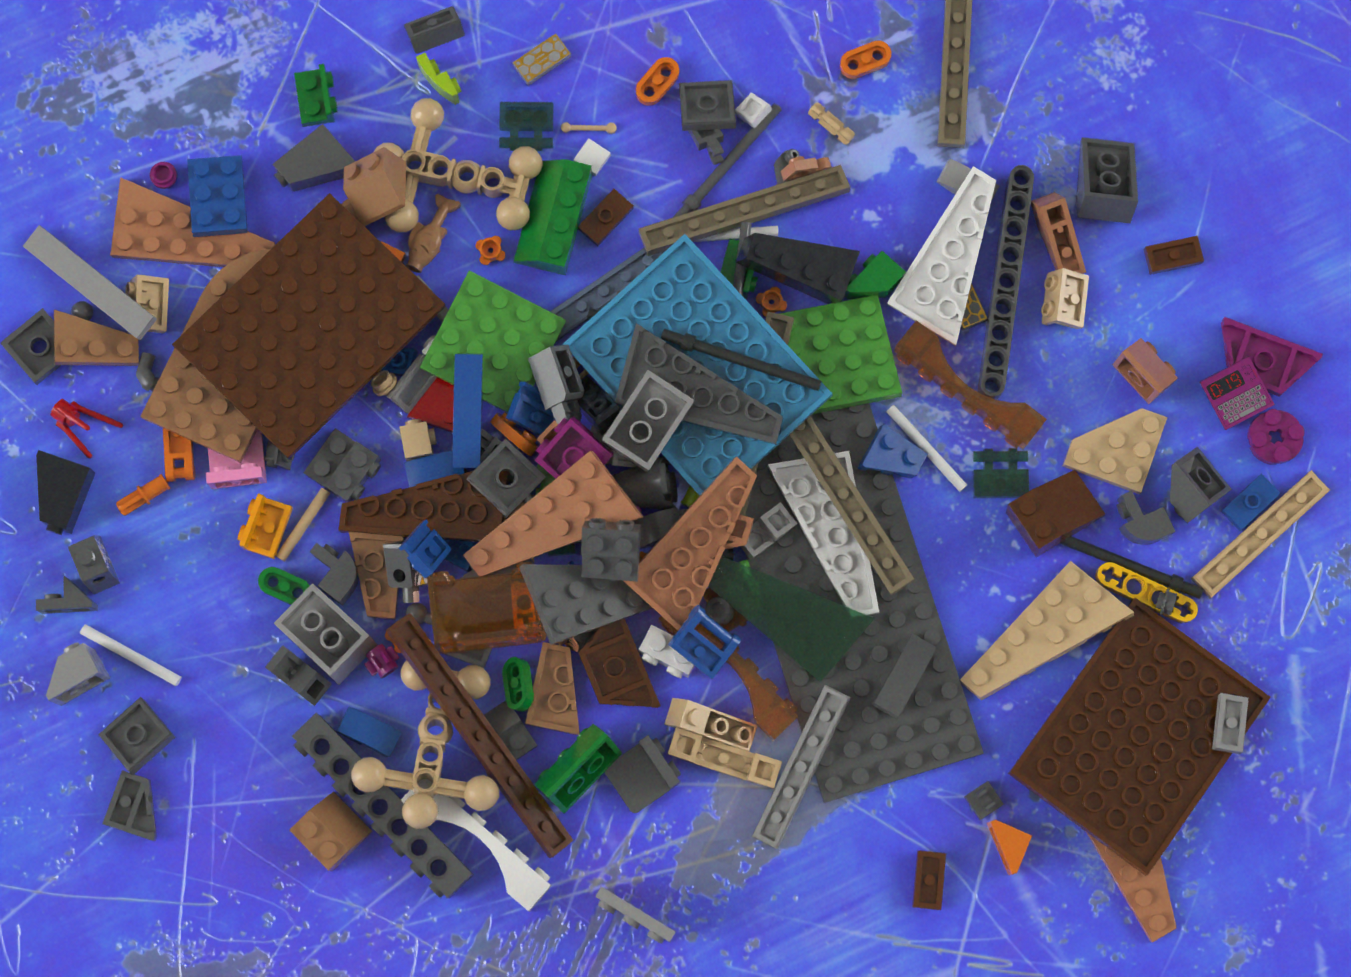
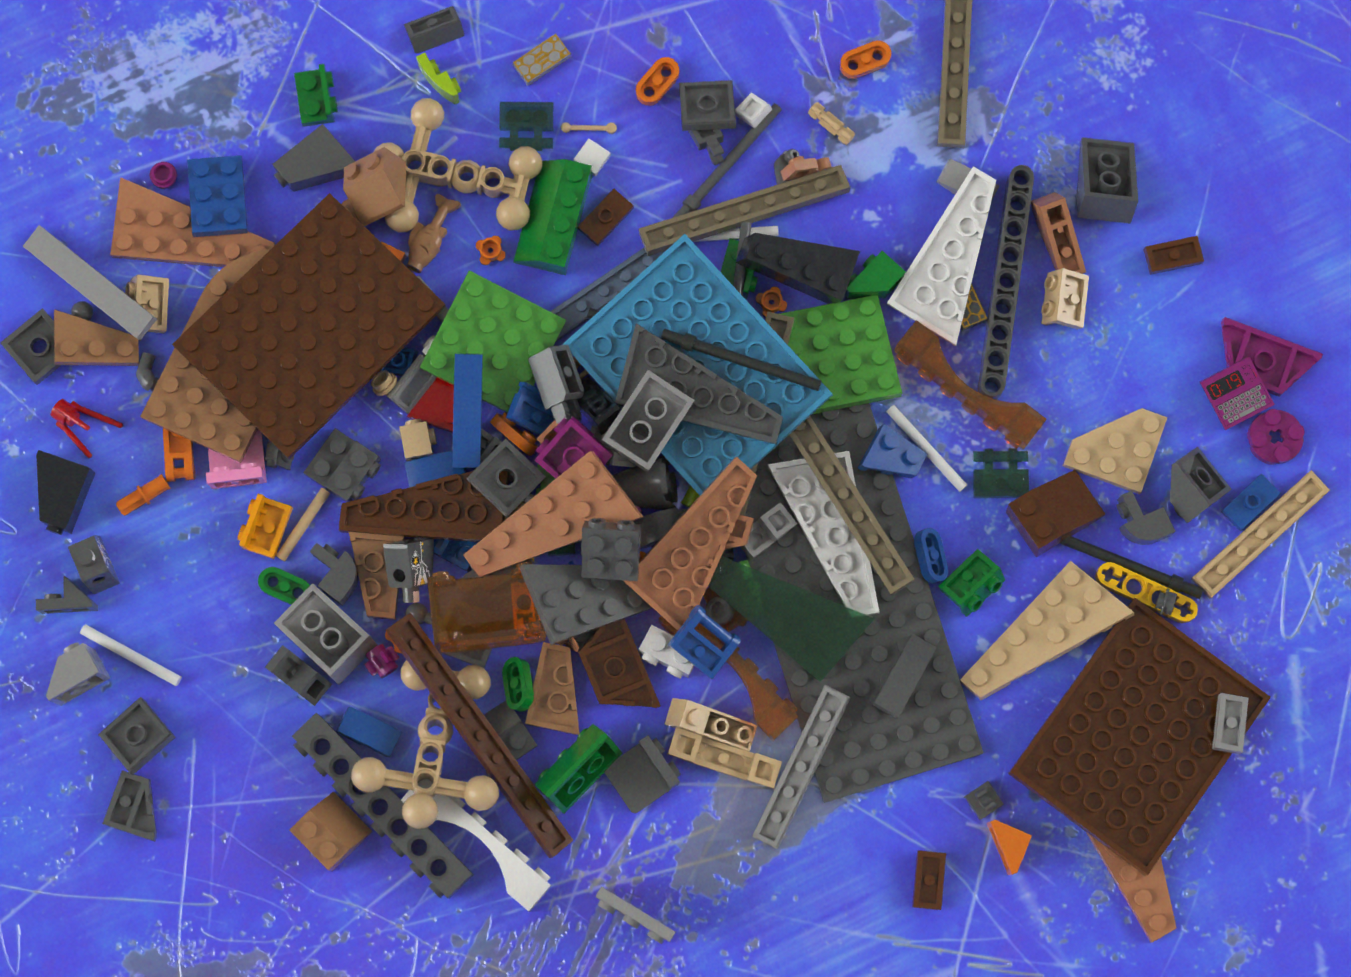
(425, 549): blue plate -> none
(931, 555): none -> blue plate
(973, 582): none -> green bracket
(1145, 370): nougat slope -> none

